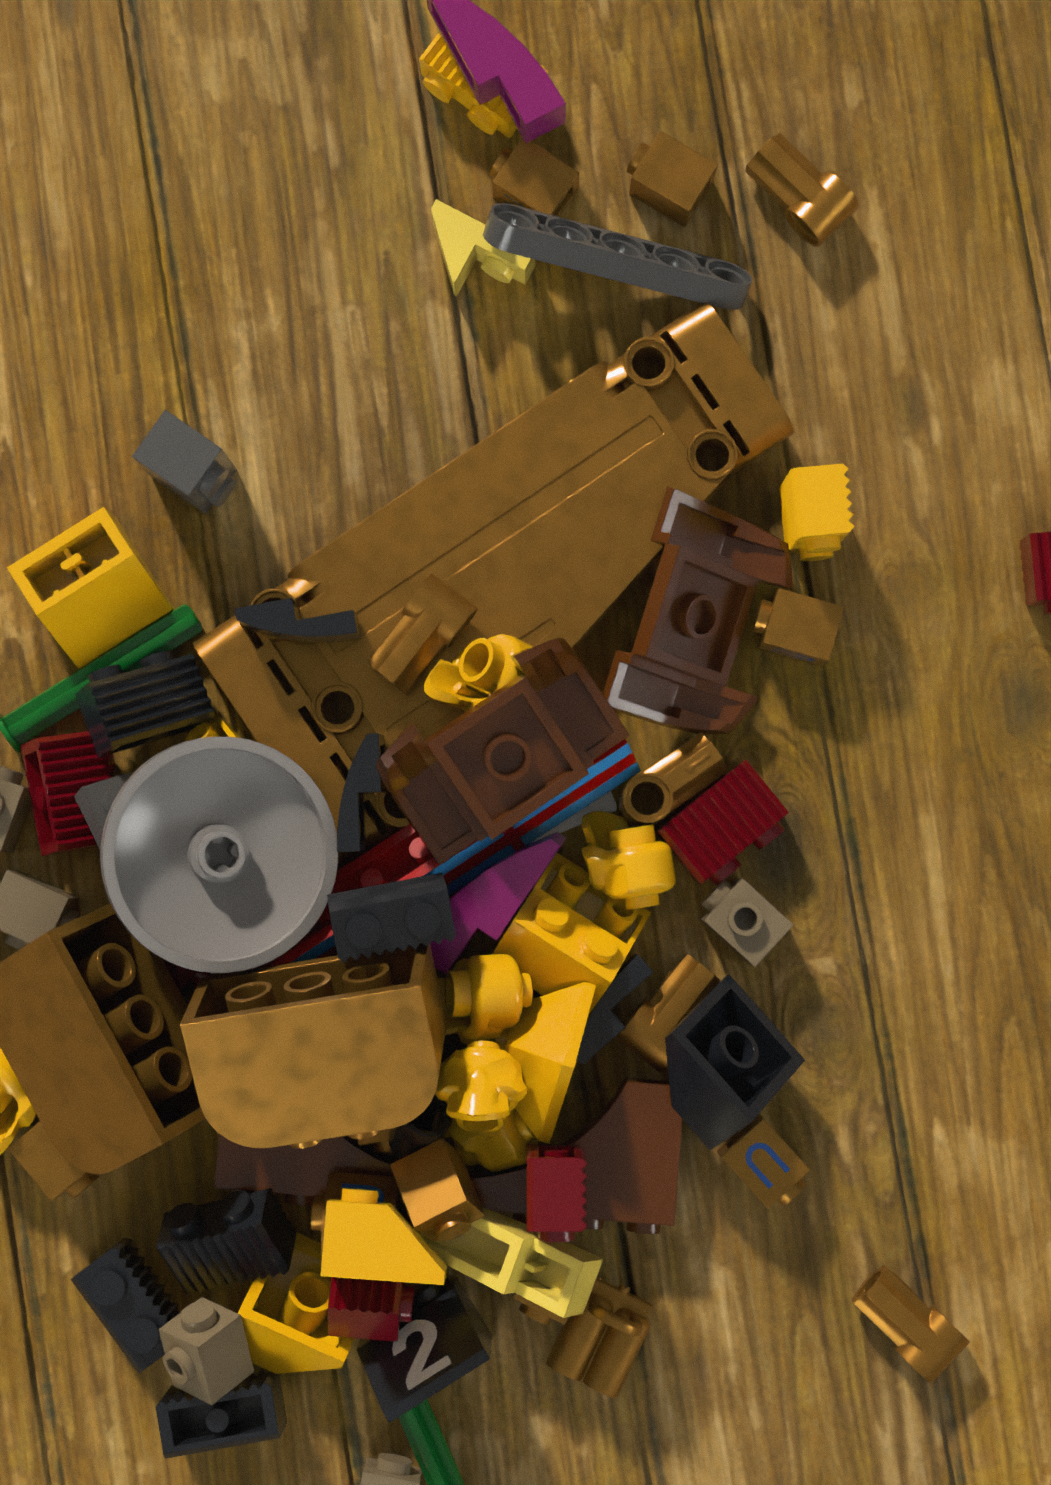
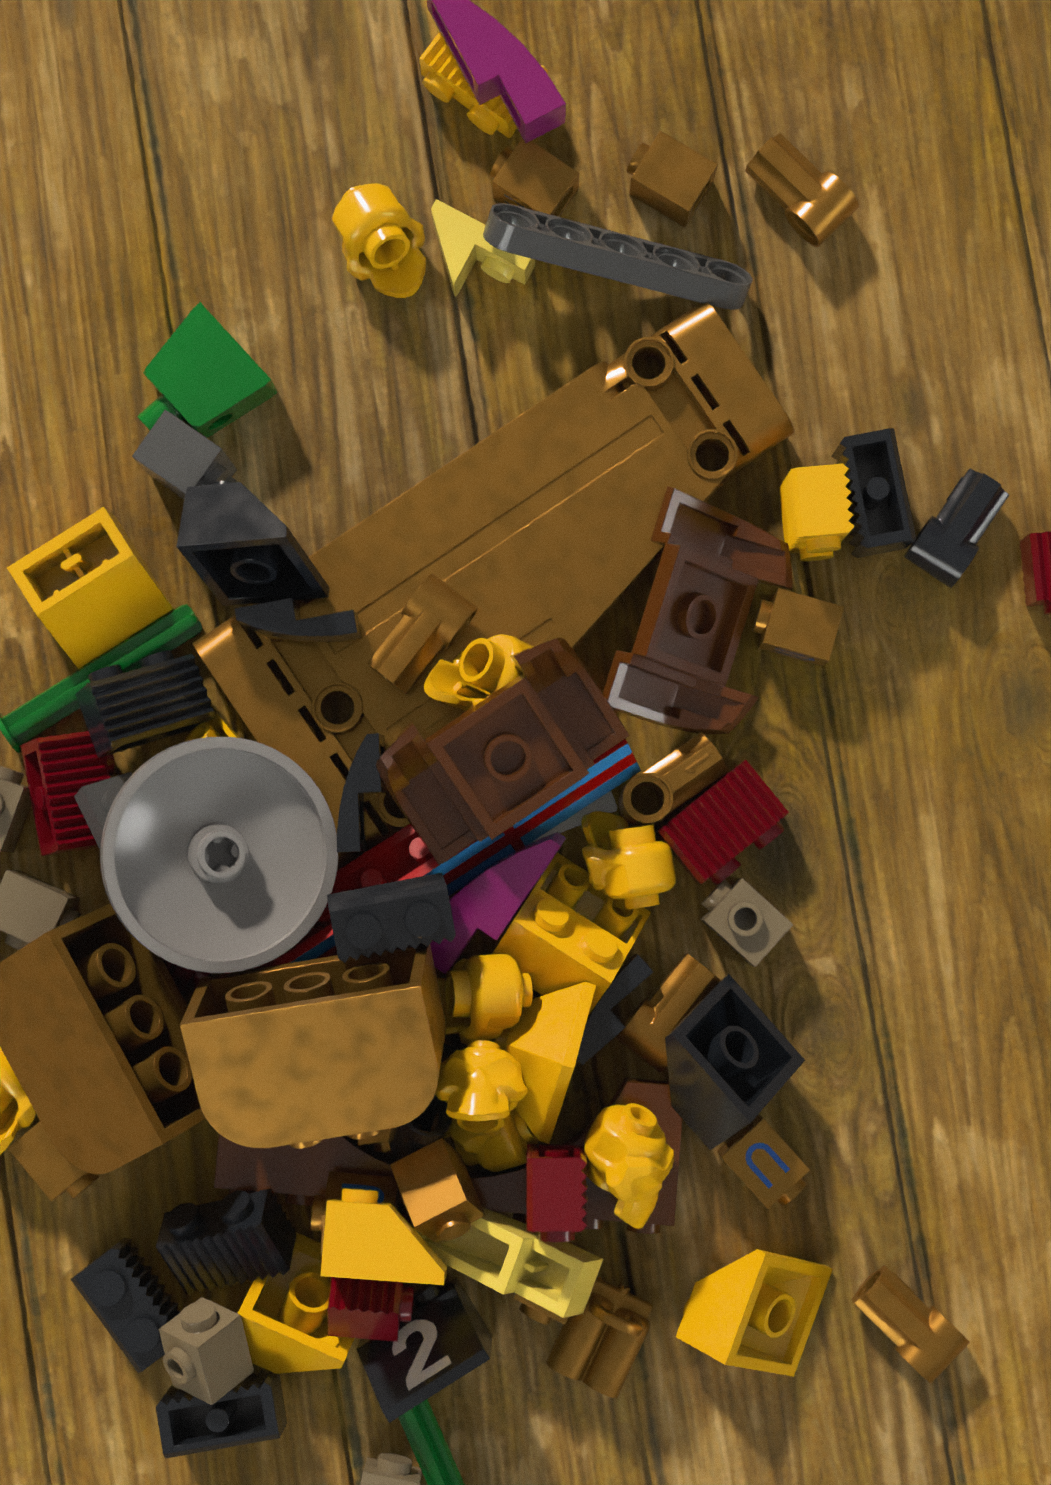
(204, 376): none -> green torso
(244, 548): none -> black slope
(380, 240): none -> yellow head
(628, 1159): none -> yellow head
(756, 1311): none -> yellow slope
(877, 493): none -> black brick
(950, 539): none -> black piece

